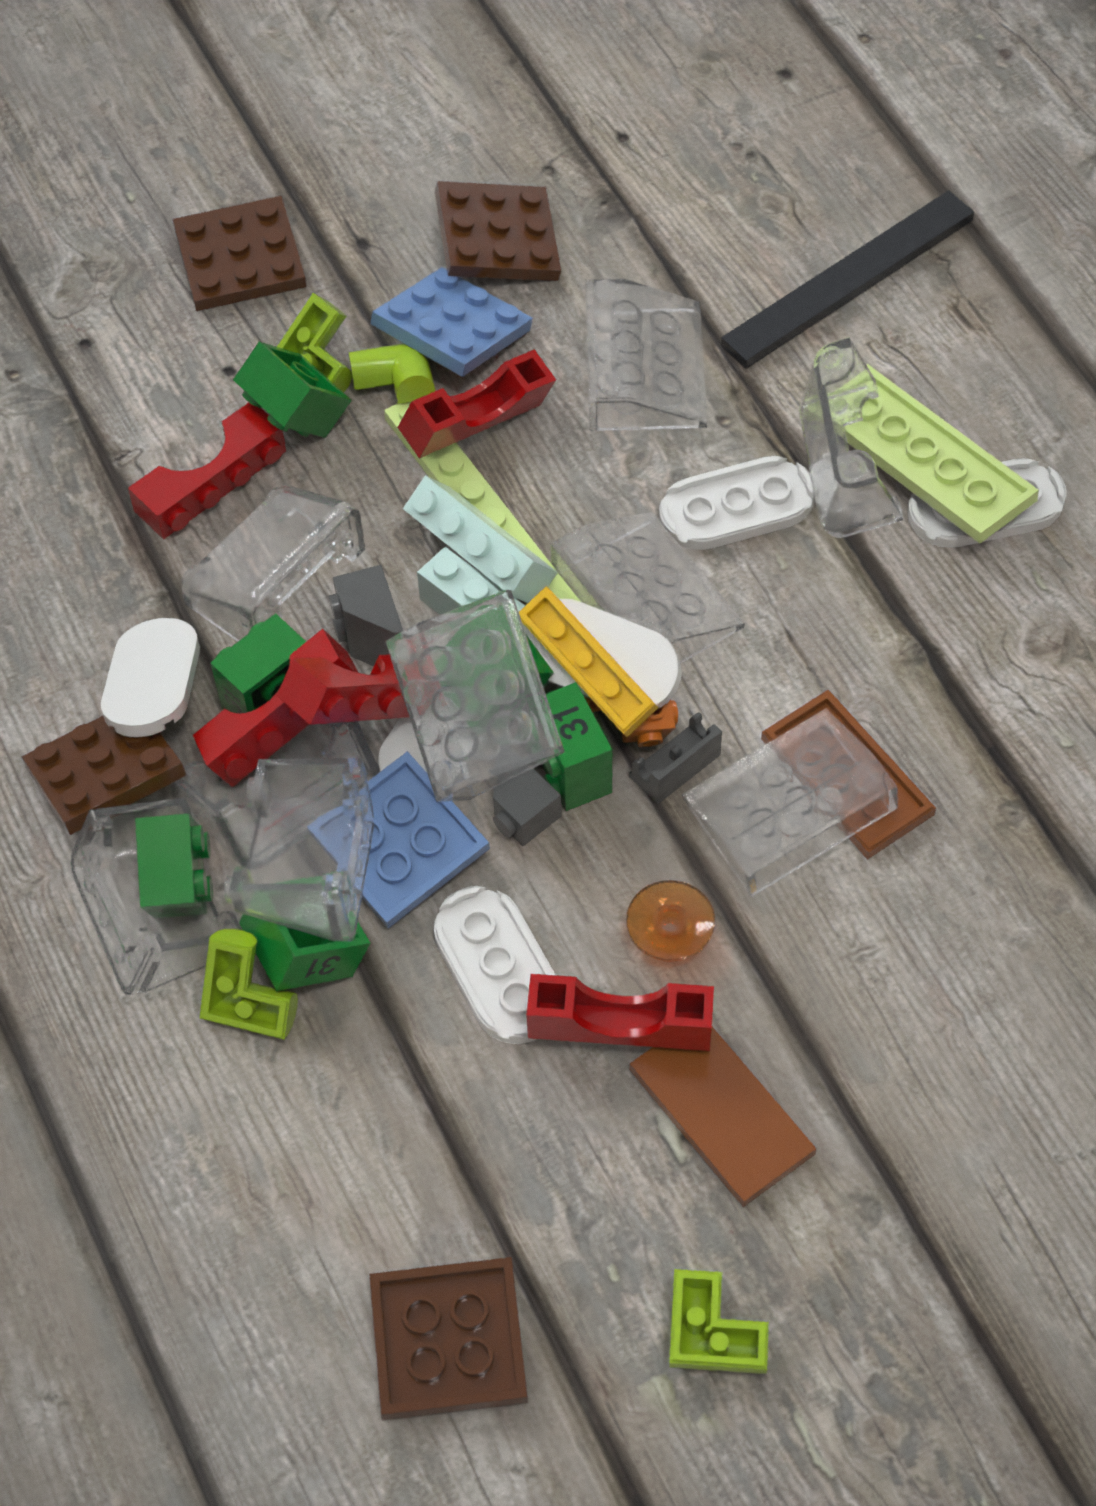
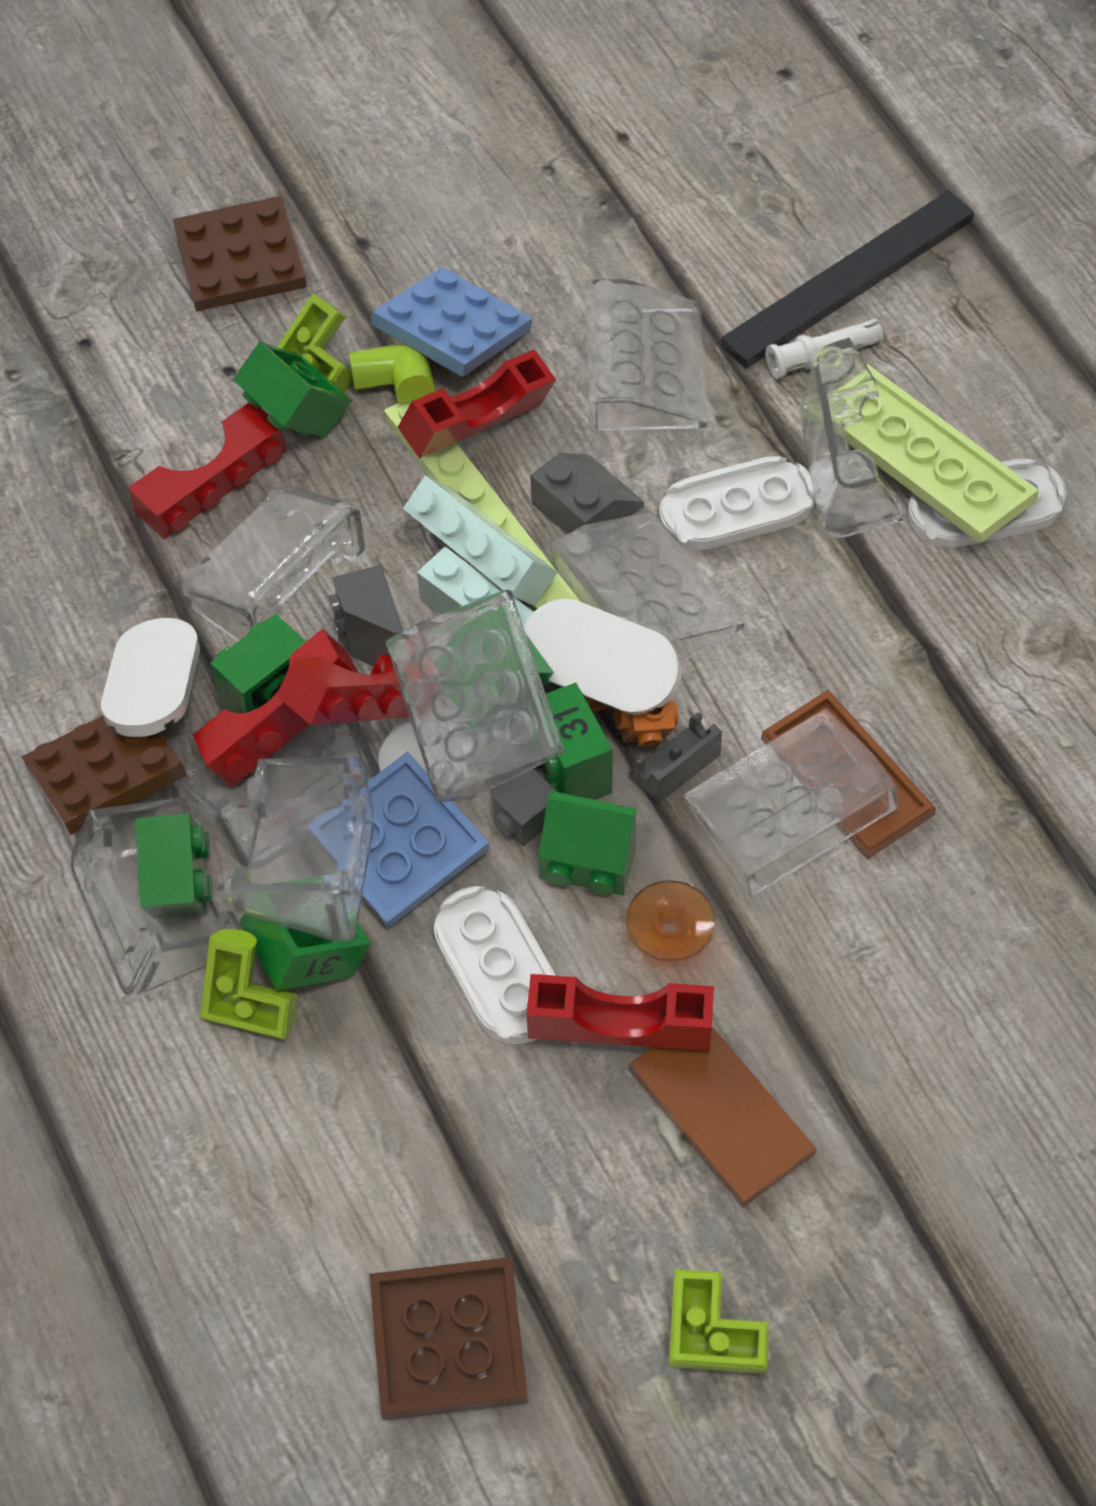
(497, 231): reddish brown plate -> none
(580, 492): none -> dark grey slope
(587, 661): yellow tile -> none
(587, 843): none -> green slope
(804, 349): none -> white pin

